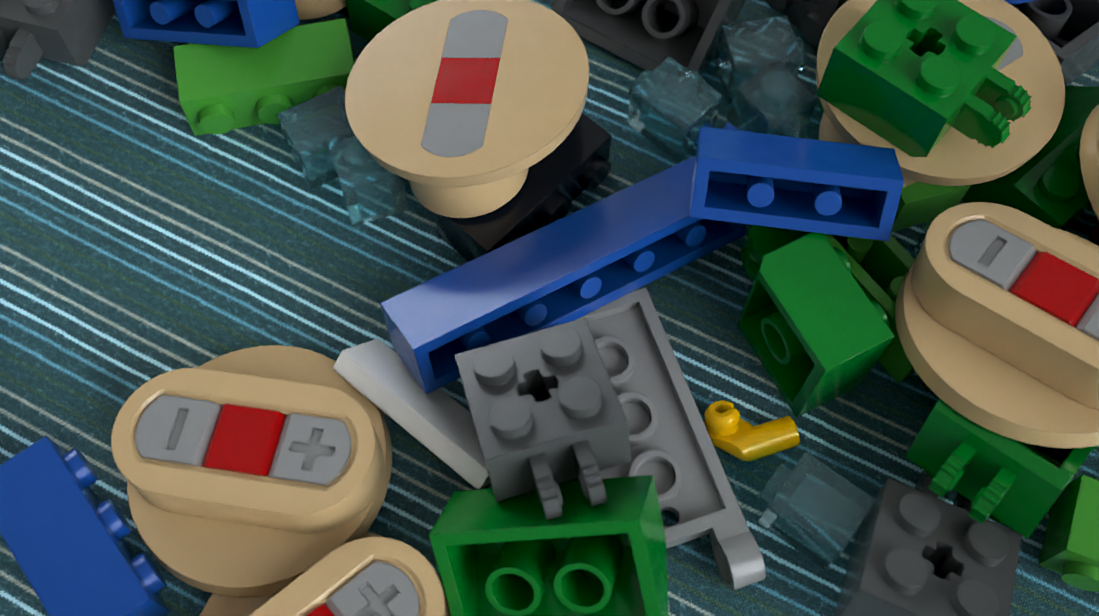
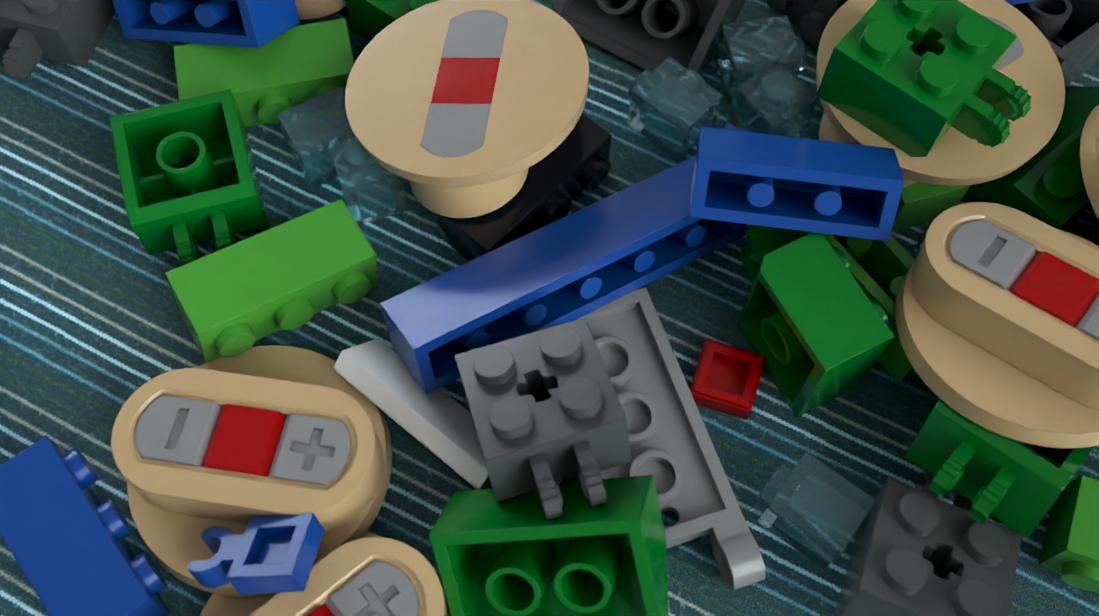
(188, 174): none -> green hinge
(267, 558): none -> blue plate
(273, 280): none -> bright green brick
(726, 379): none -> red tile
(745, 440): yellow arm -> none

